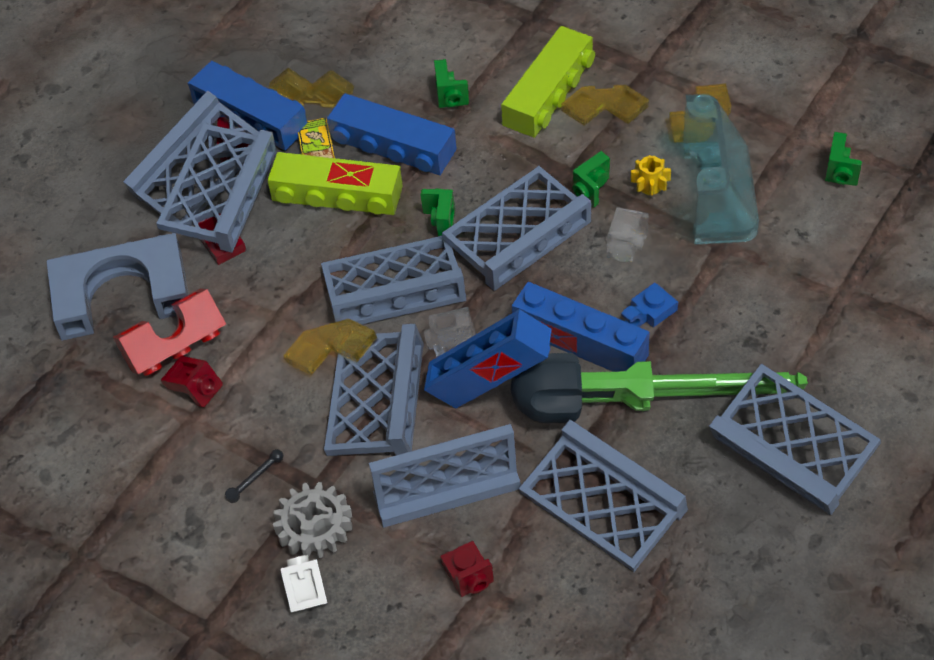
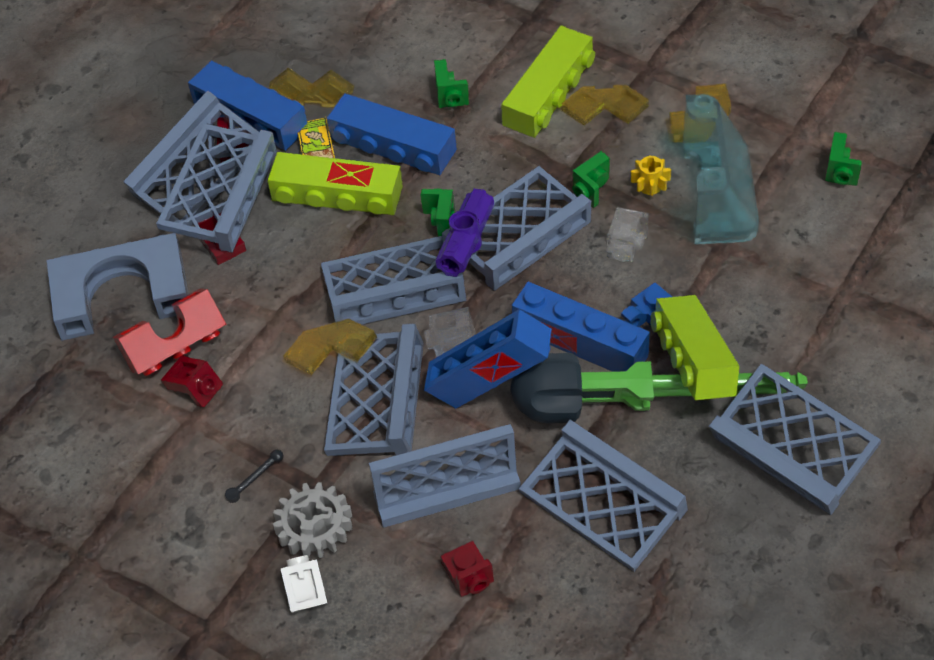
(465, 232): none -> dark purple piece
(695, 347): none -> lime brick

